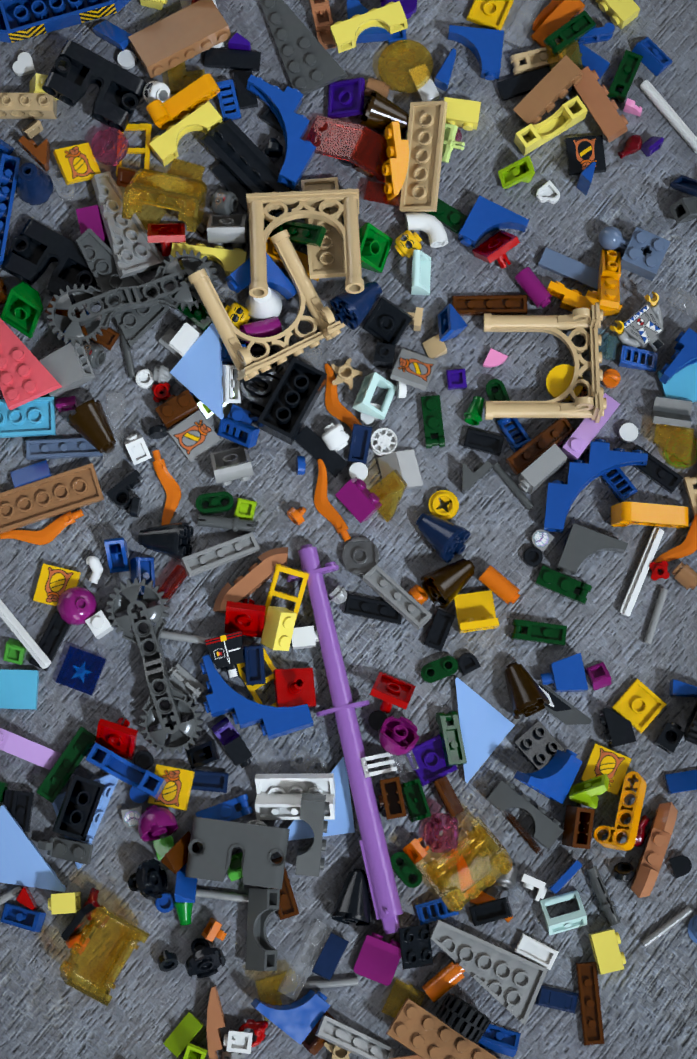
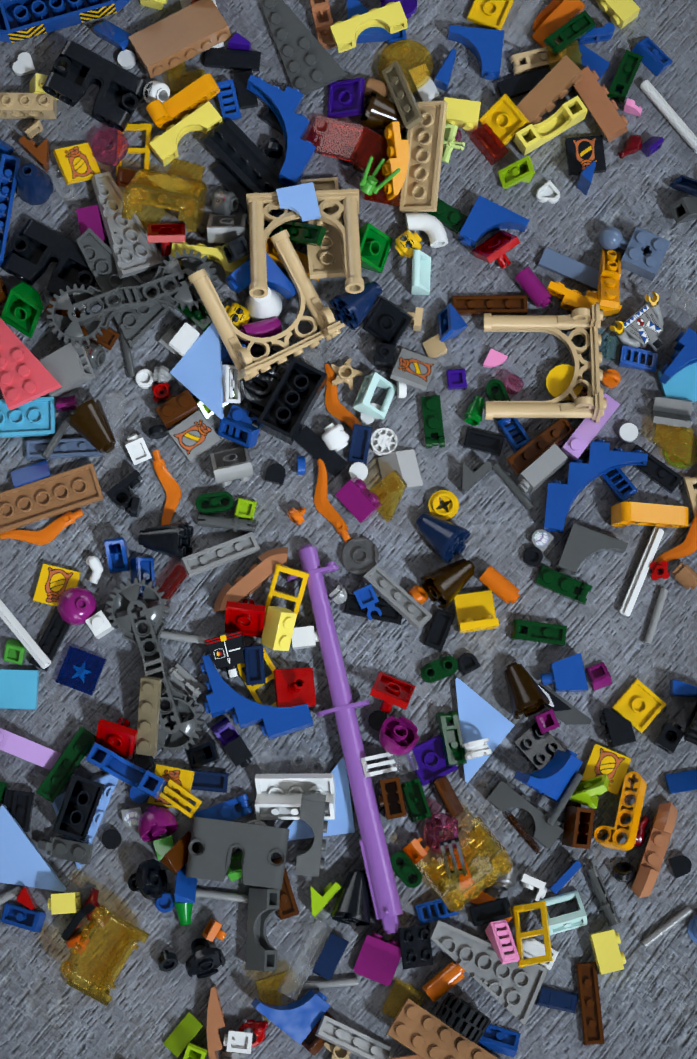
(57, 436): none -> dark grey bar
(111, 839): none -> black tile
(148, 716): none -> dark tan plate
(168, 789): none -> yellow tile
(236, 249): none -> black brick
(275, 474): none -> black tile
(301, 200): none -> light blue tile
(318, 901): none -> lime slope
(367, 598): none -> blue plate
(369, 184): none -> bright green plant
(402, 95): none -> dark tan plate
(457, 872): none -> tile
(477, 749): none -> white wheel
(488, 144): none -> clear red slope
(501, 929): none -> bright pink slope
(504, 119): none -> yellow tile
(513, 384): none -> clear pink tile
(545, 932): none -> yellow window
(547, 721): none -> magenta slope
(564, 799): none -> dark grey bar

